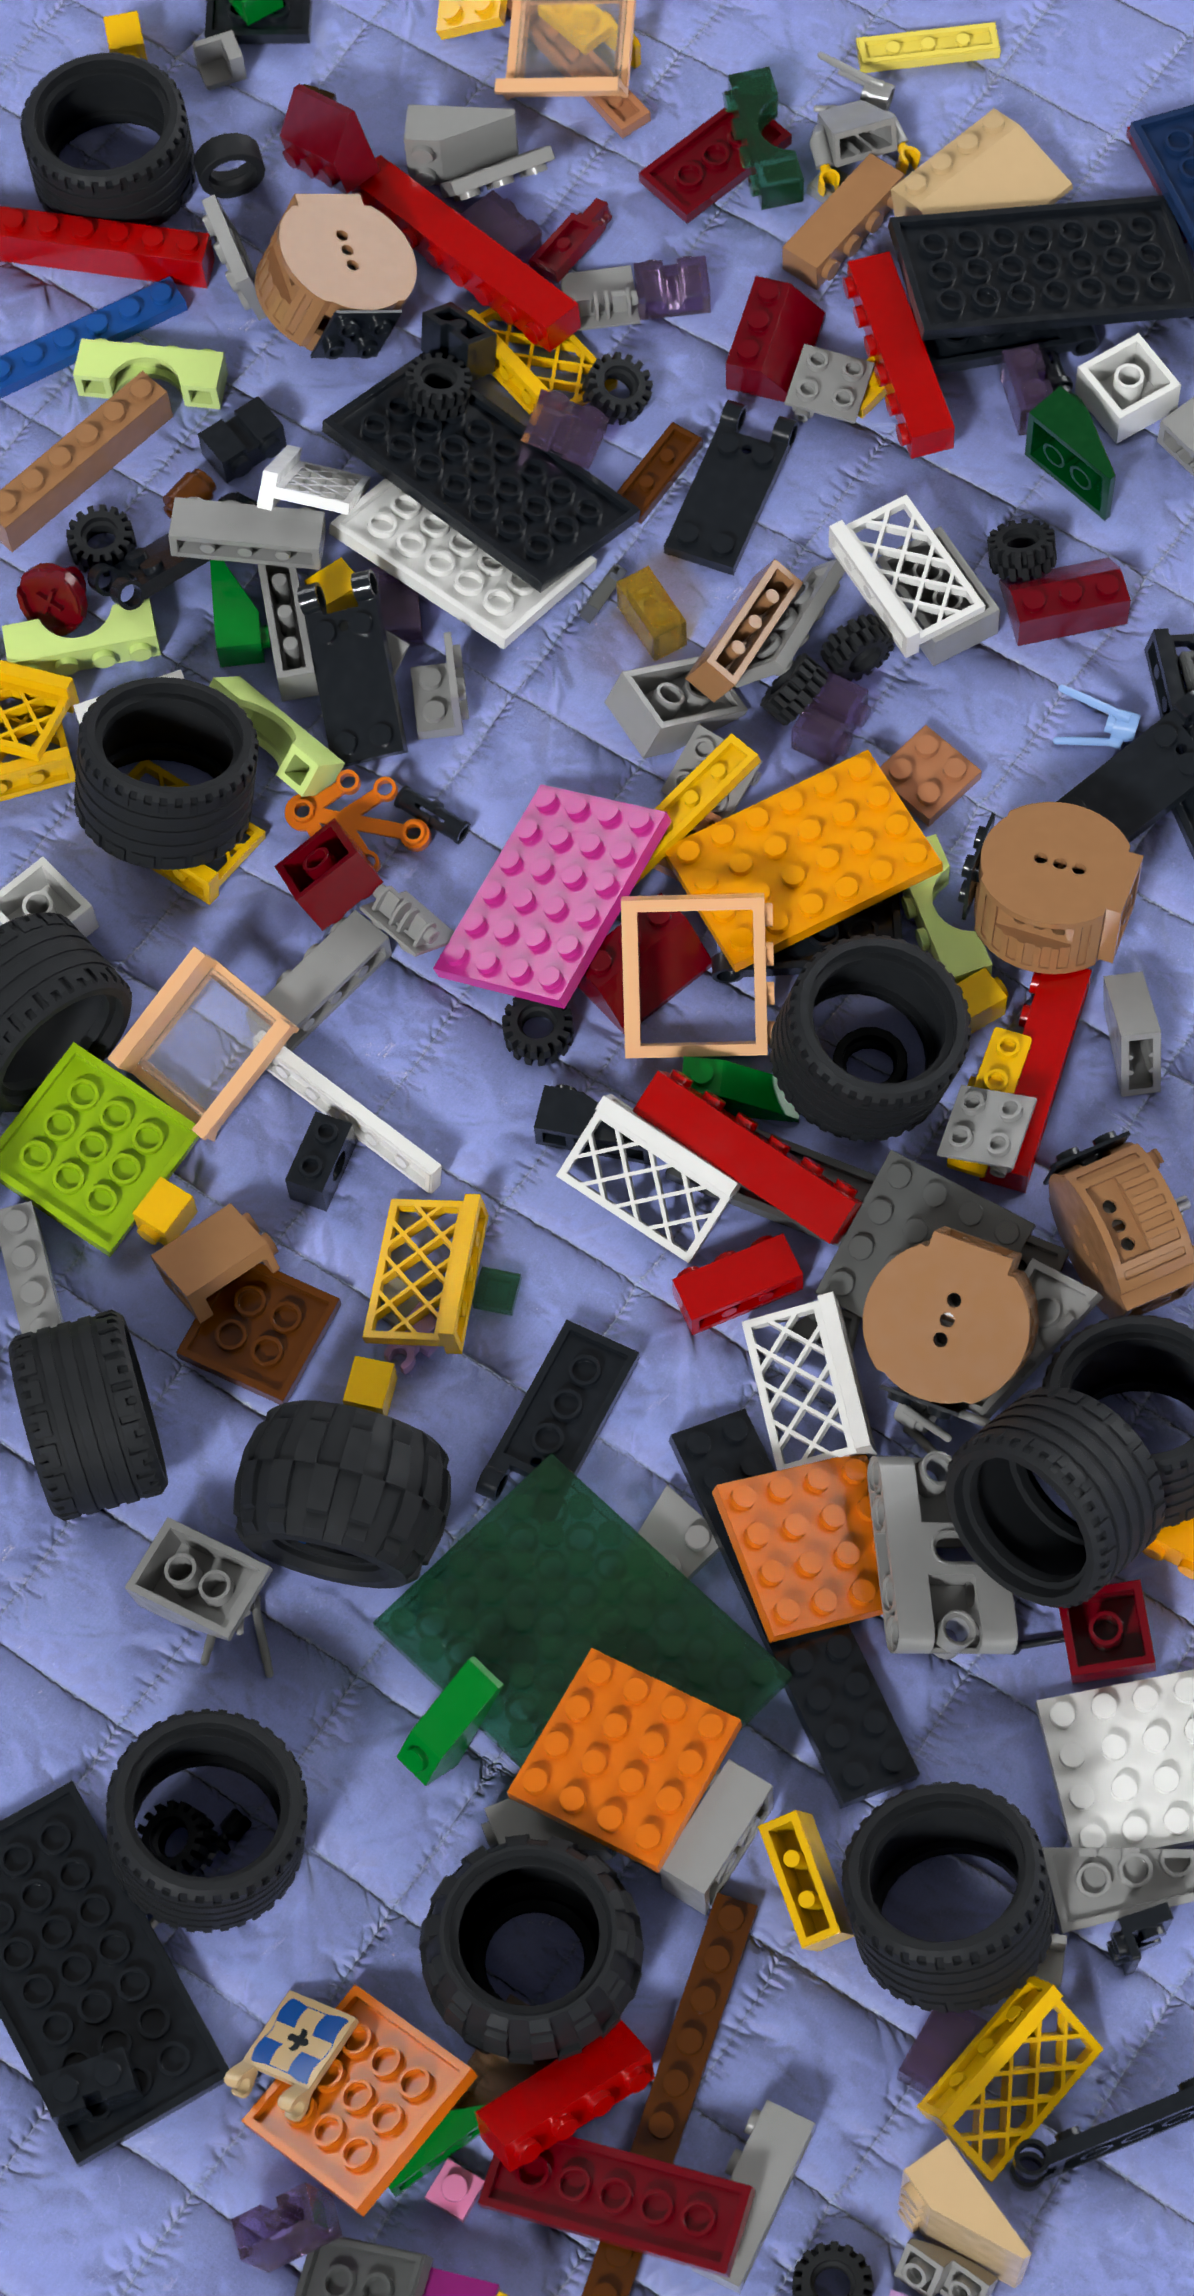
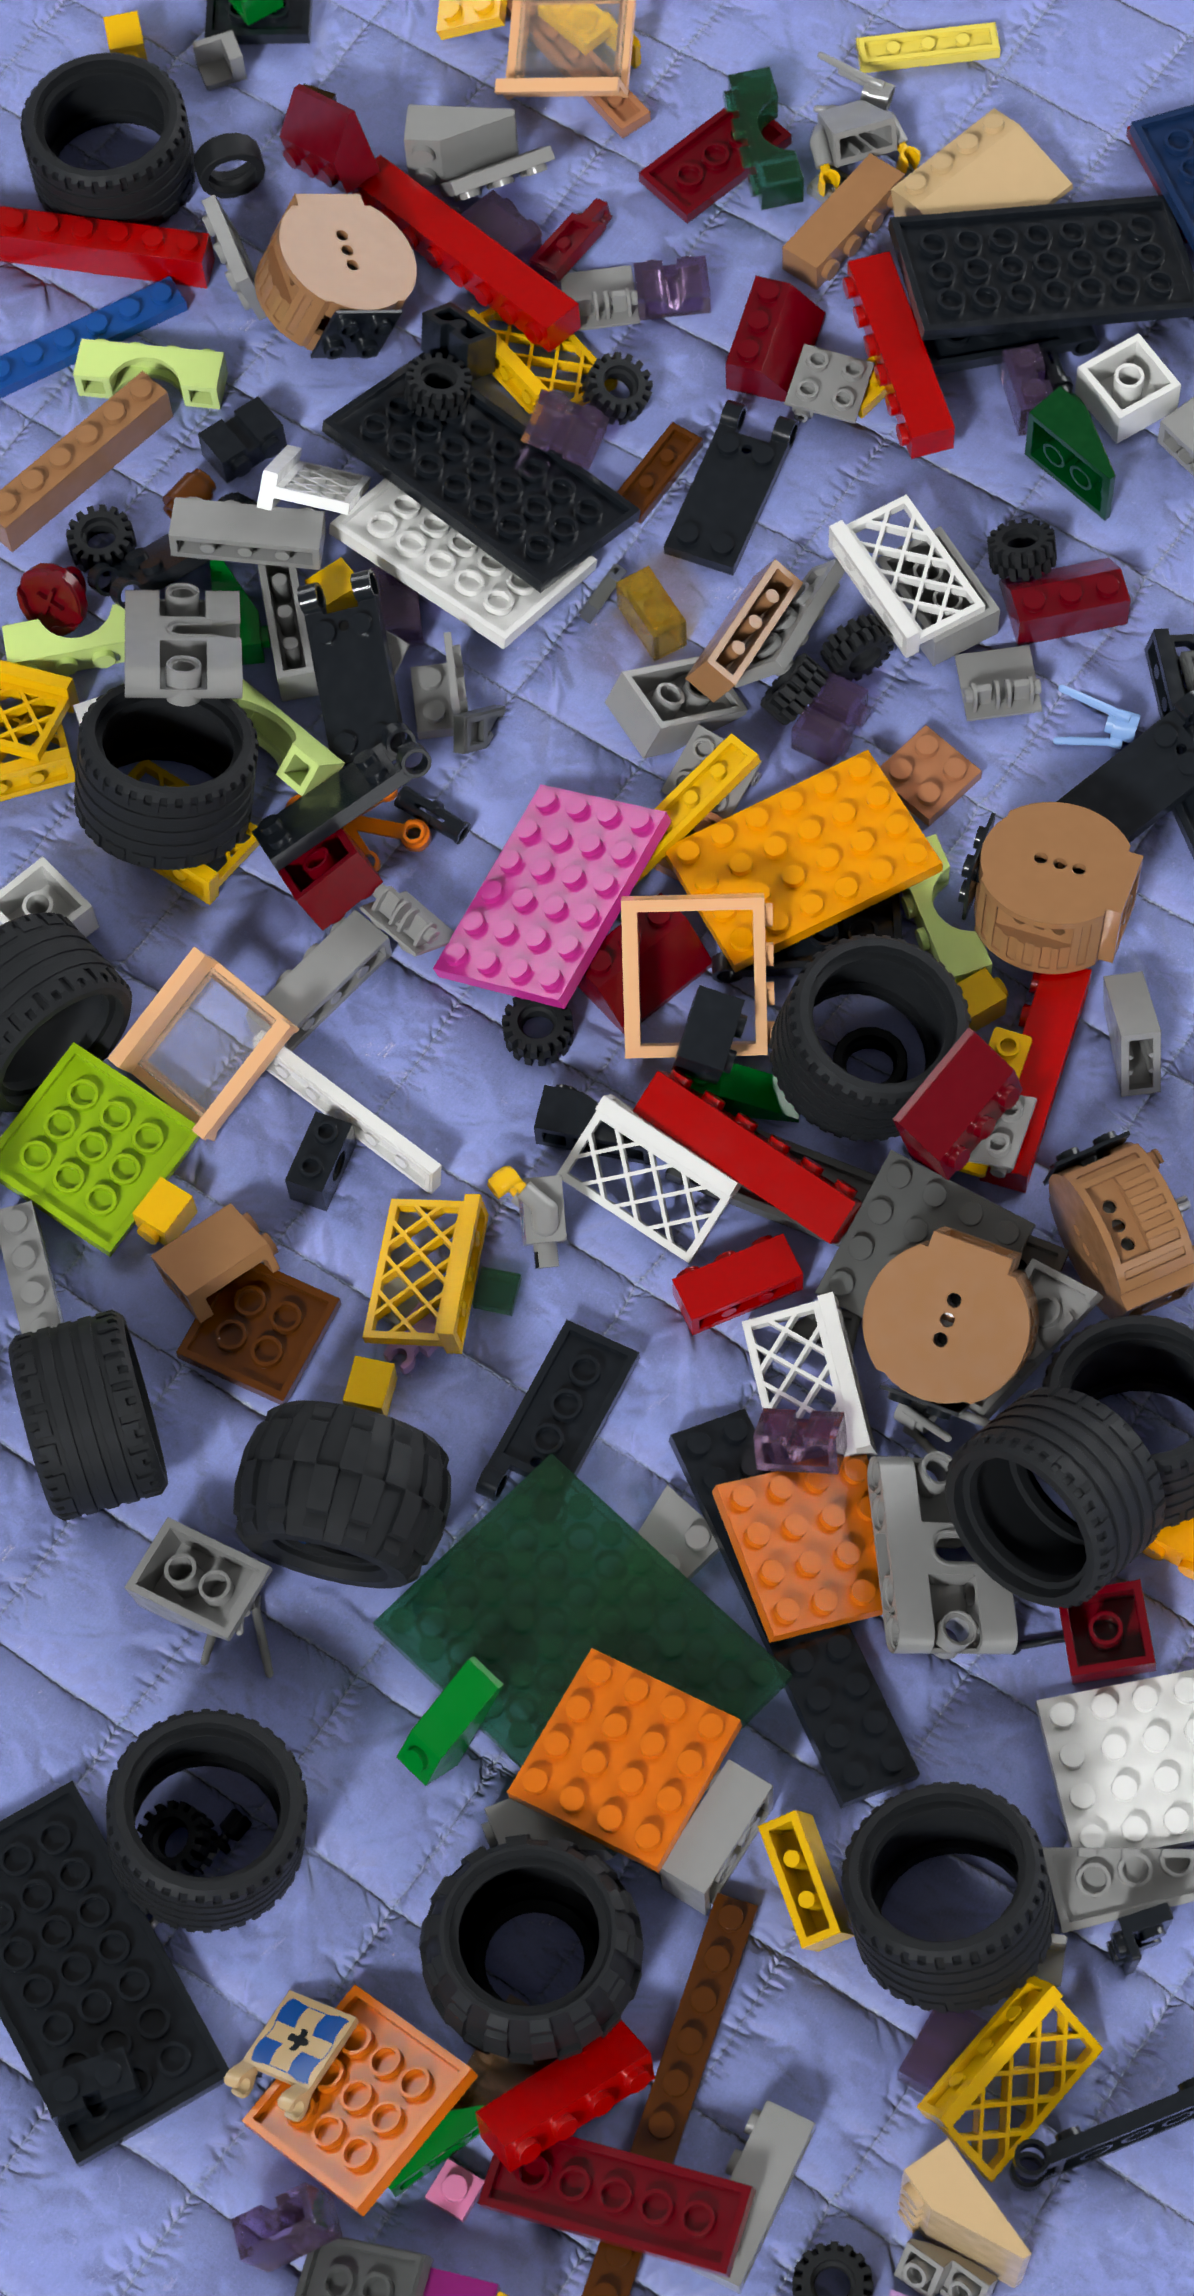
(183, 645): none -> light grey connector
(341, 798): none -> black hinge
(474, 728): none -> dark grey tile
(540, 1210): none -> light grey torso
(709, 1034): none -> black brick
(800, 1444): none -> clear purple brick
(957, 1105): none -> dark red slope
(998, 683): none -> light grey hinge

